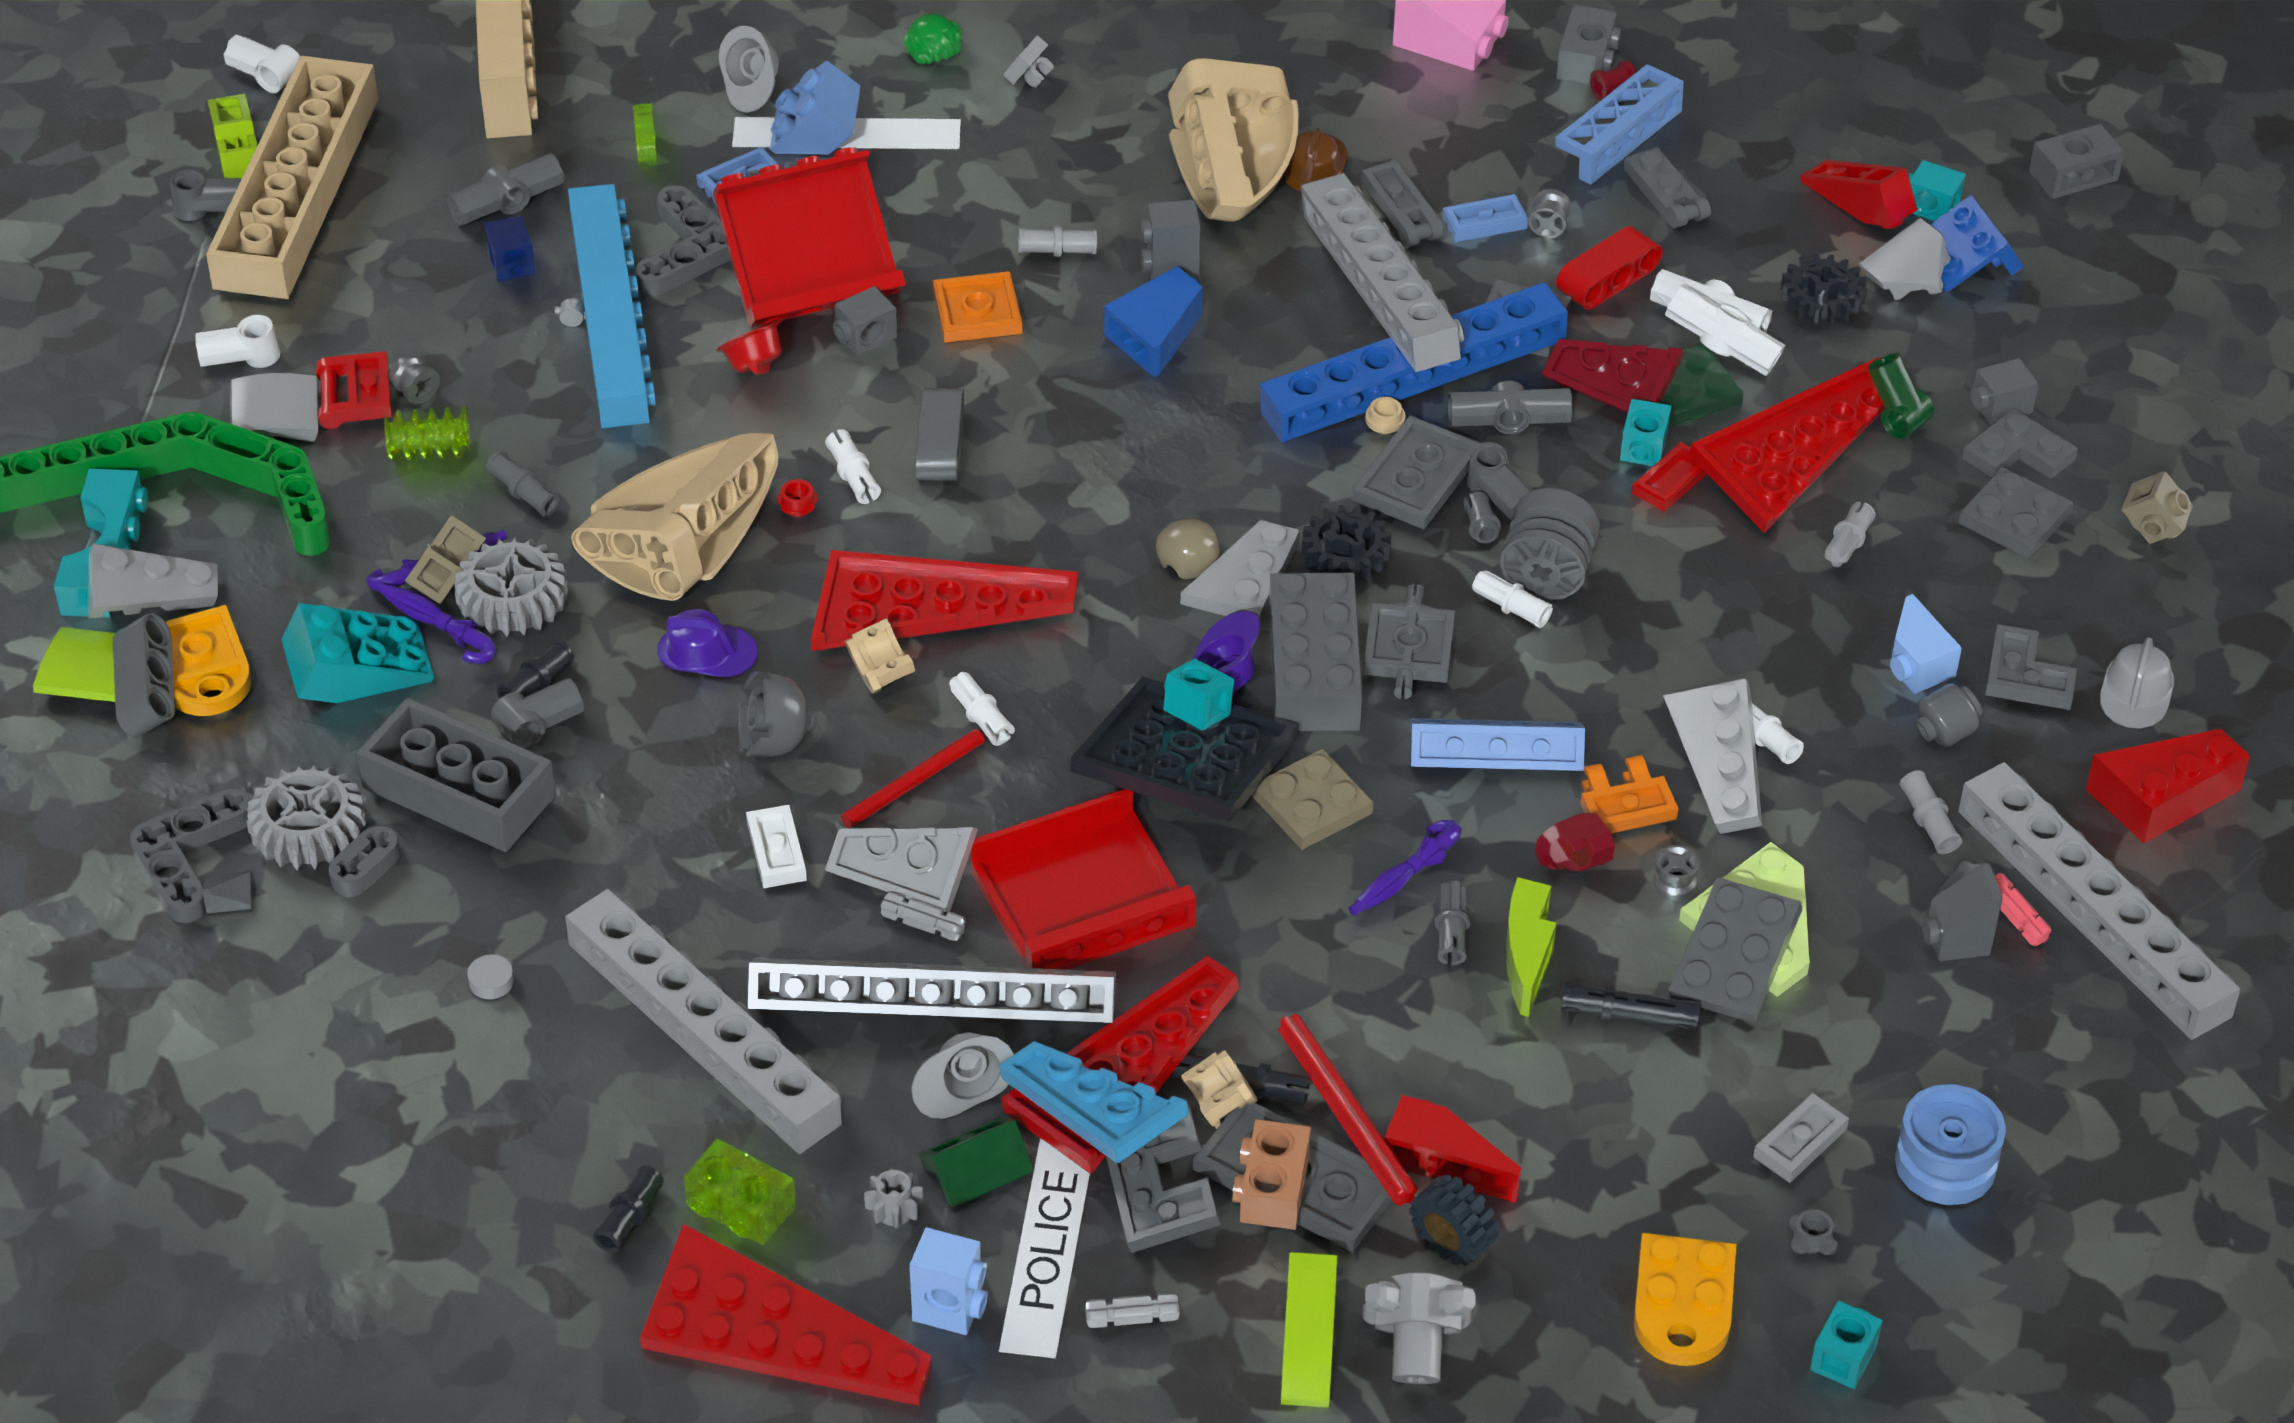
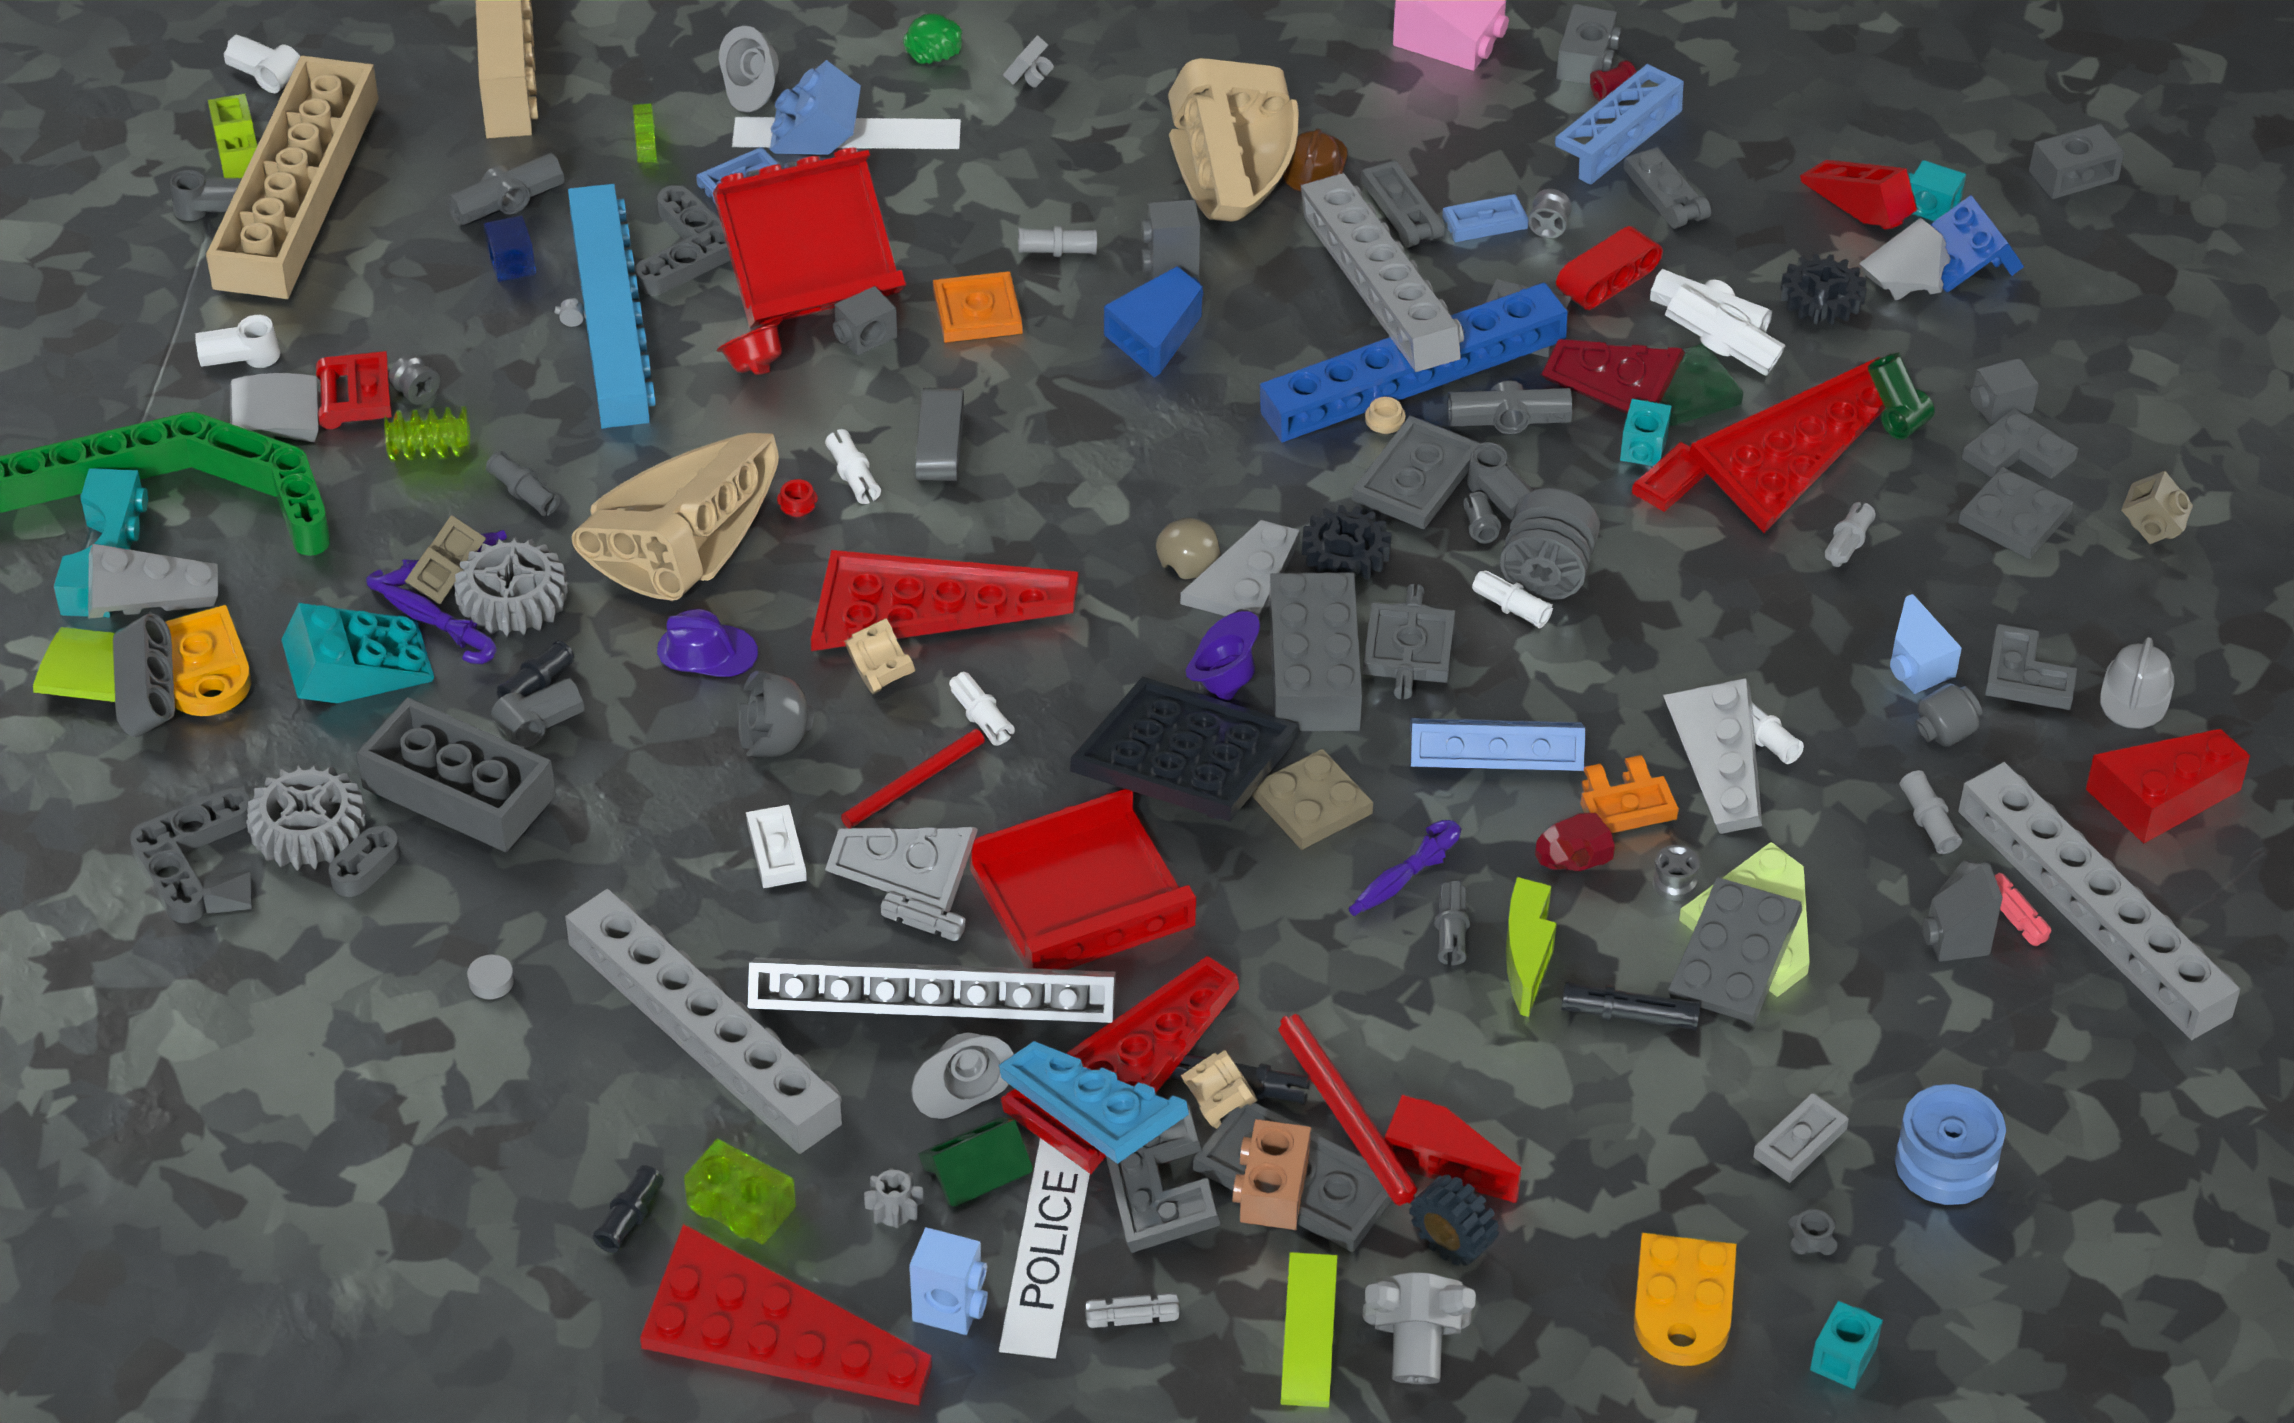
(1198, 694): teal brick -> none

